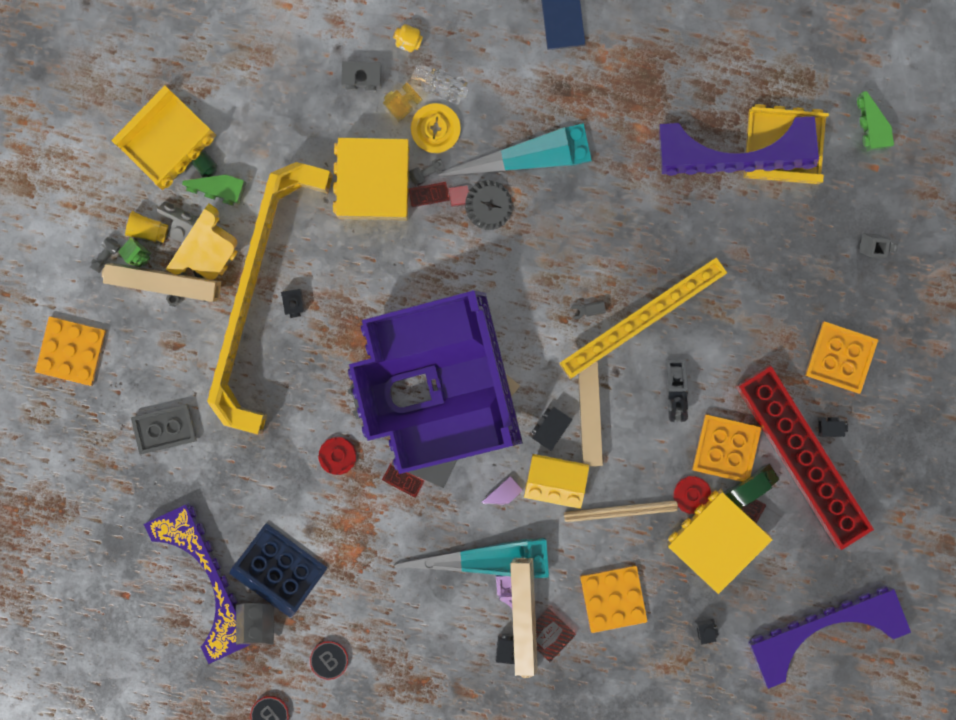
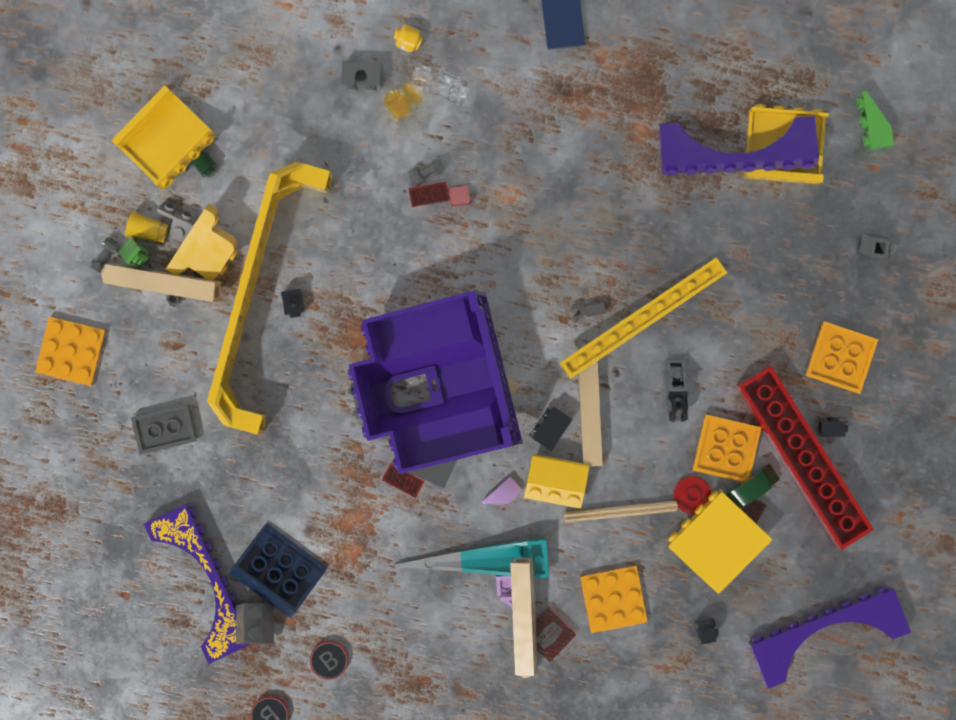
(221, 186): bright green slope -> none
(337, 455): red tile -> none
(371, 179): yellow brick -> none
(447, 121): yellow gear -> none
(479, 213): dark grey gear -> none
(505, 649): black brick -> none
(555, 149): teal plate -> none

